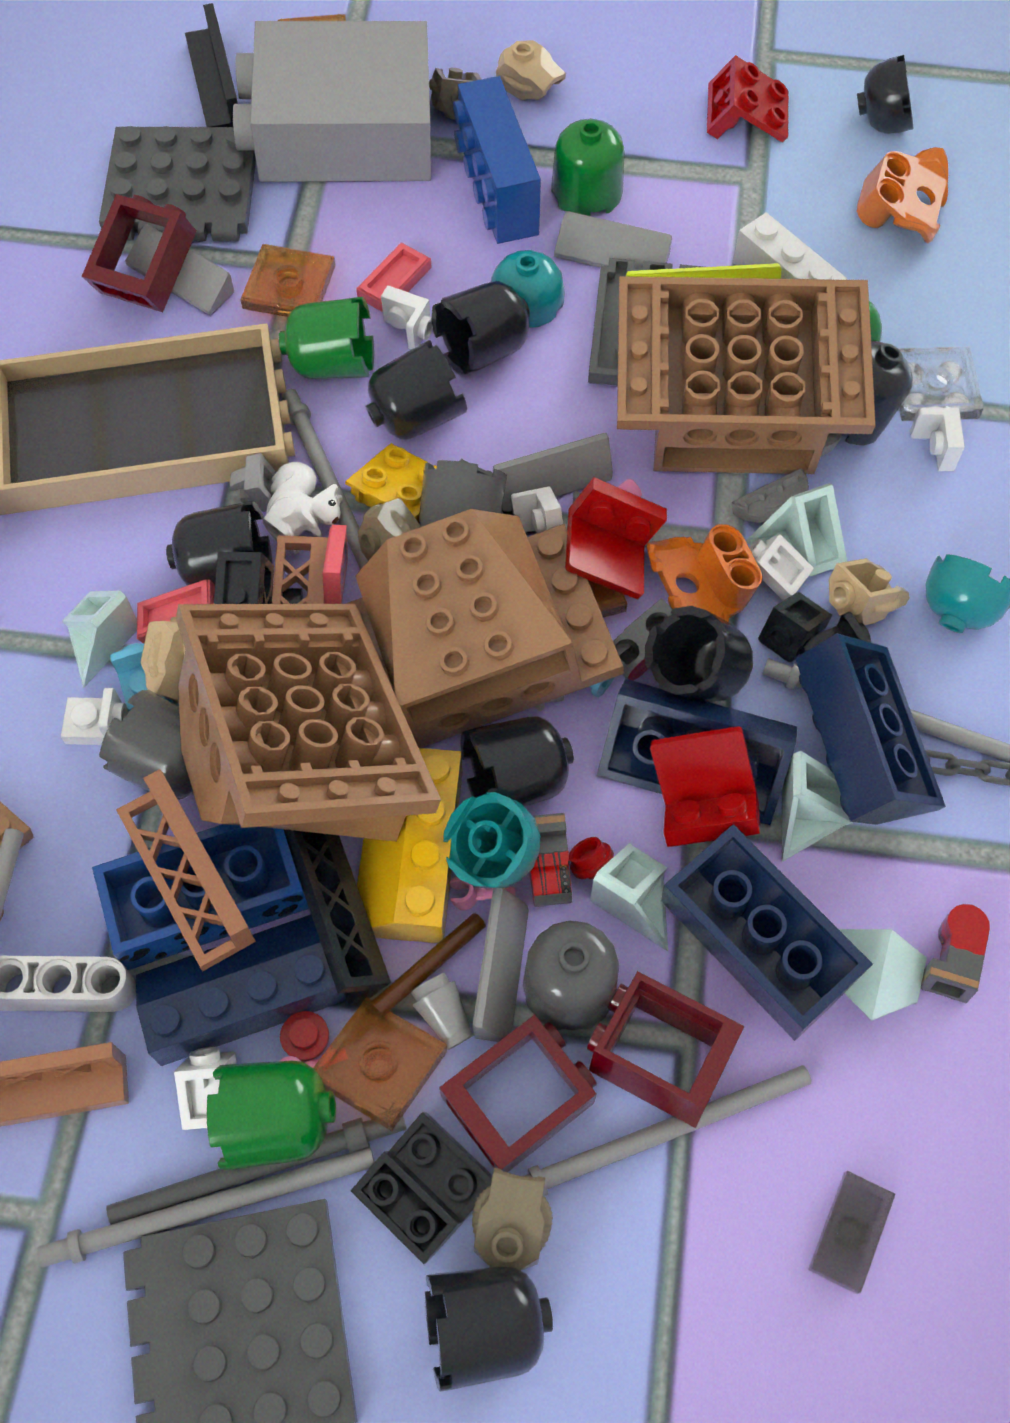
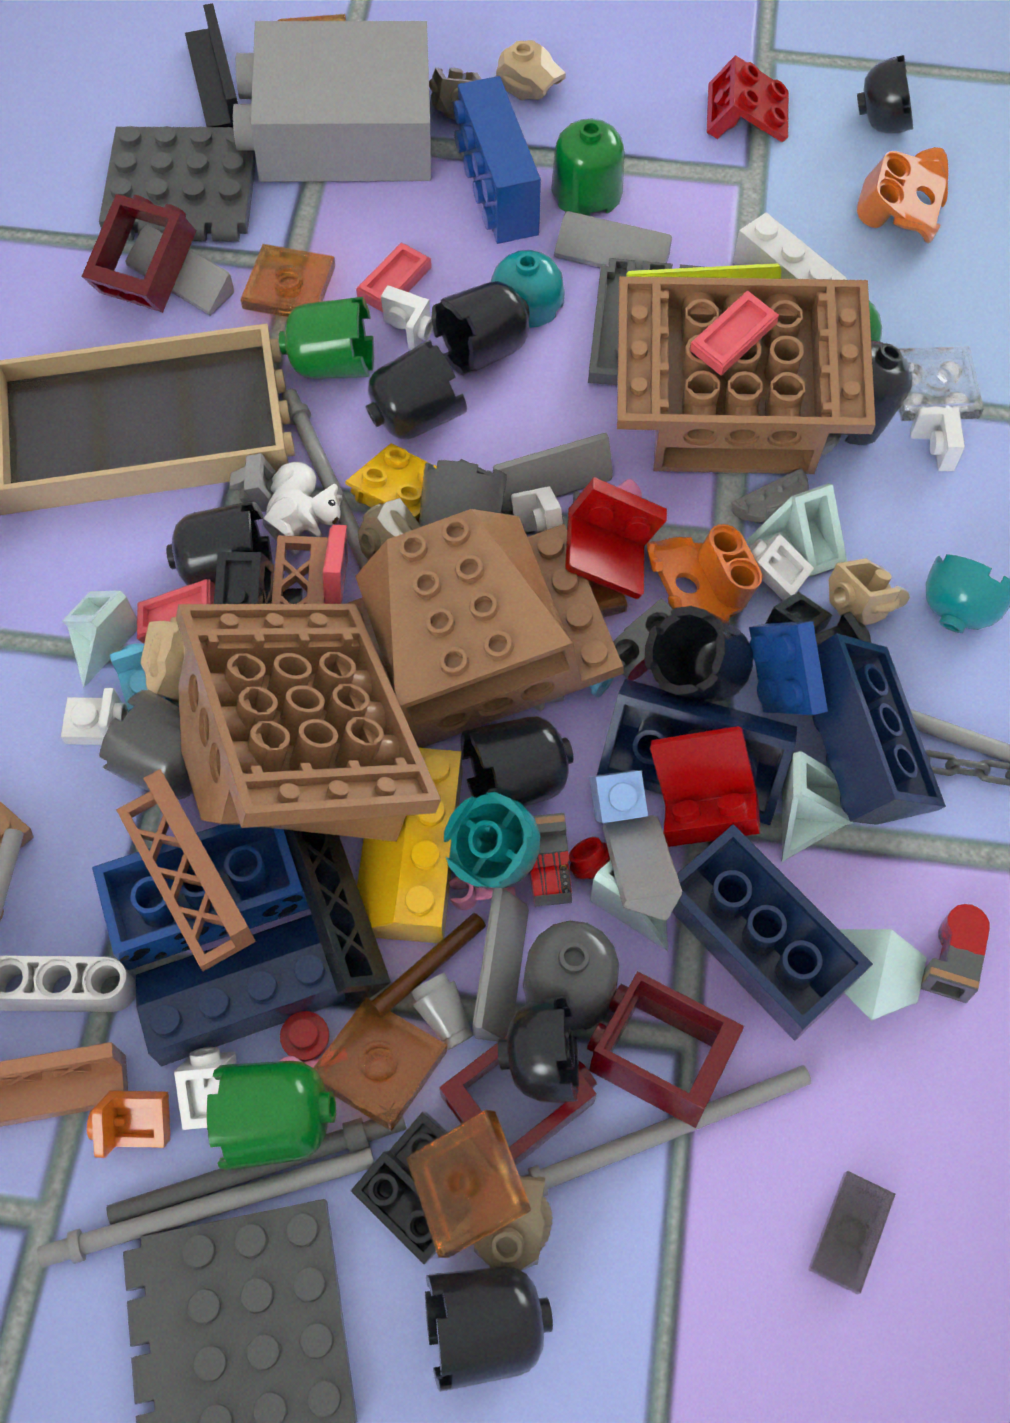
(129, 1121): none -> orange bracket
(468, 1184): none -> clear orange plate
(542, 1051): none -> black cylinder
(618, 796): none -> light blue brick
(643, 866): none -> light grey slope
(734, 332): none -> coral tile
(788, 668): none -> blue plate

